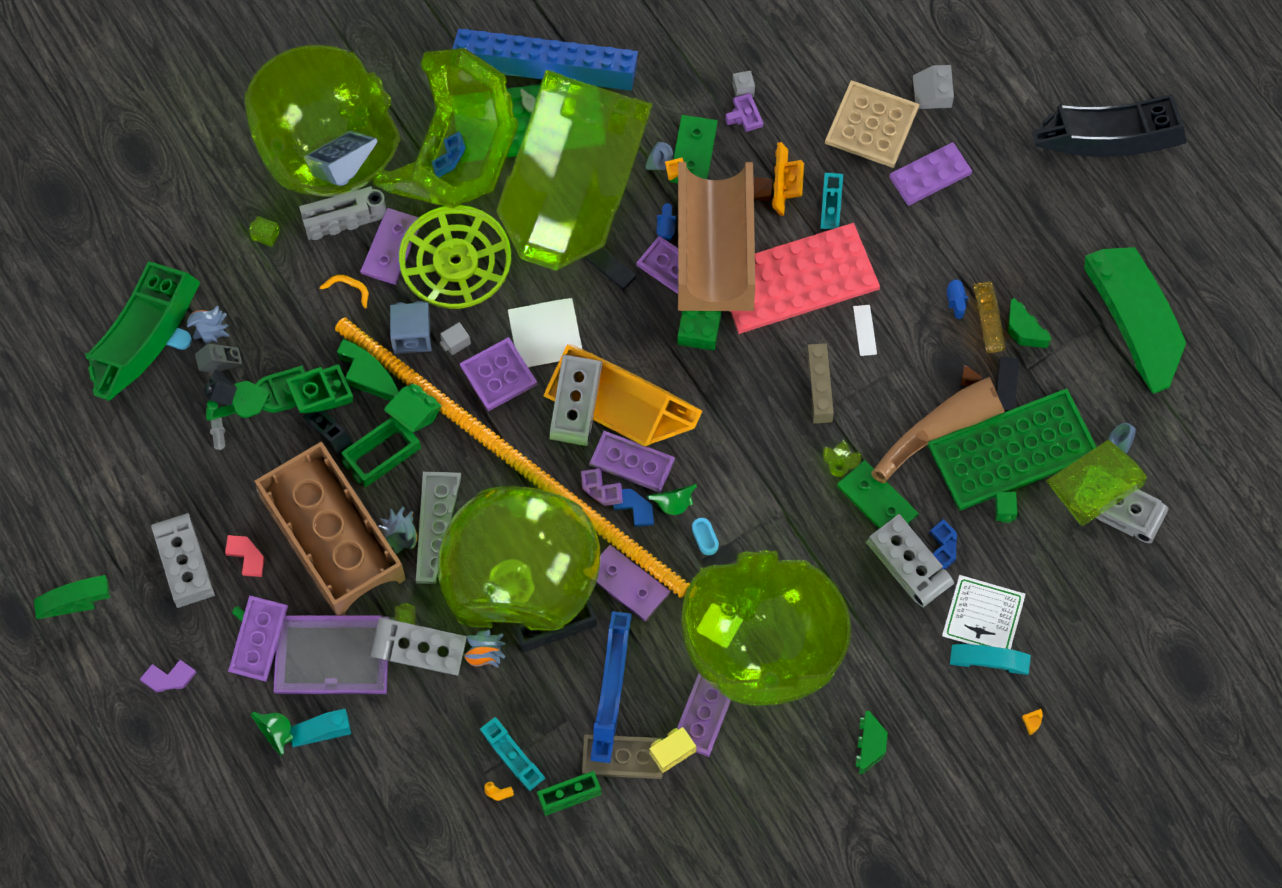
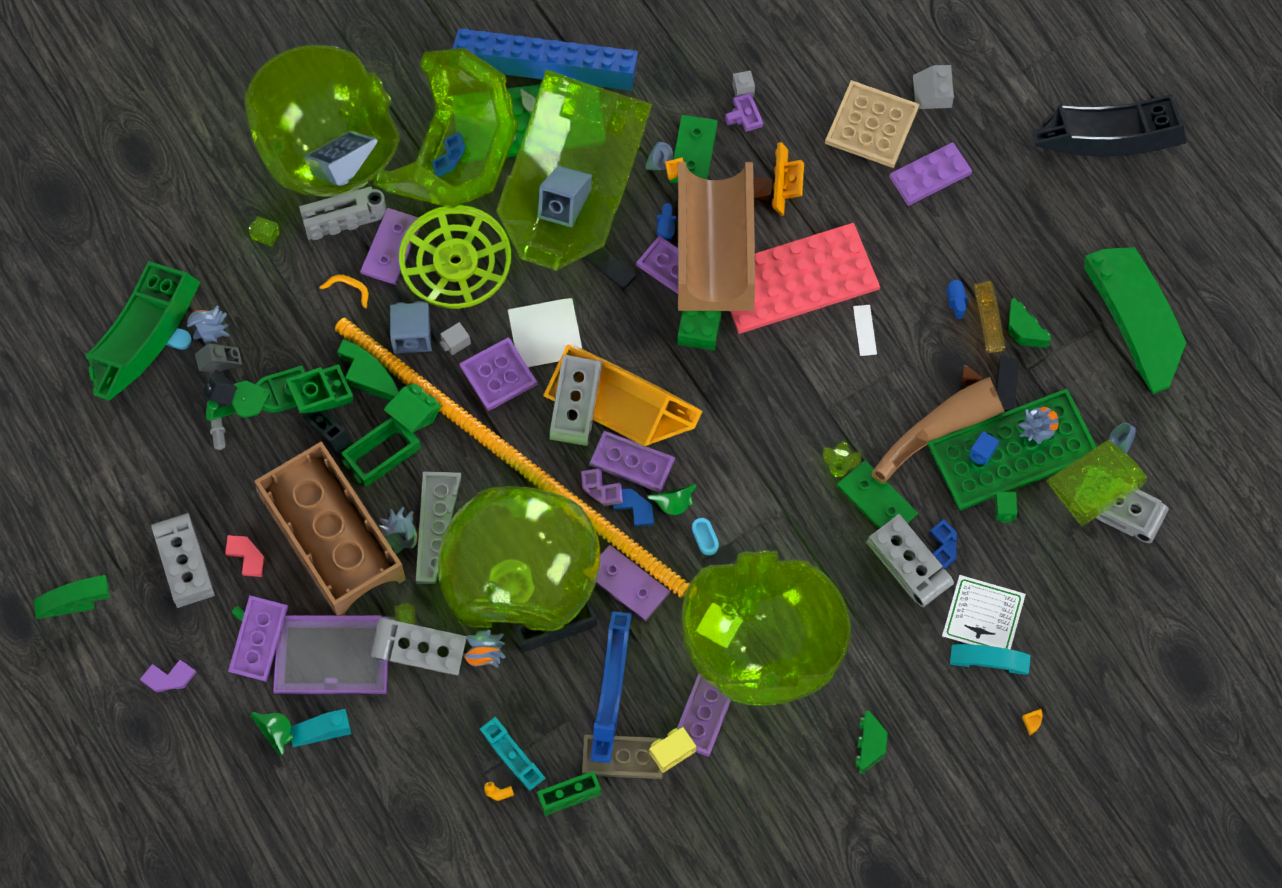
(563, 195): none -> sand blue slope
(820, 383): dark tan arch -> none
(831, 200): teal slope -> none
(984, 448): none -> blue brick
(1039, 424): none -> sand blue hair

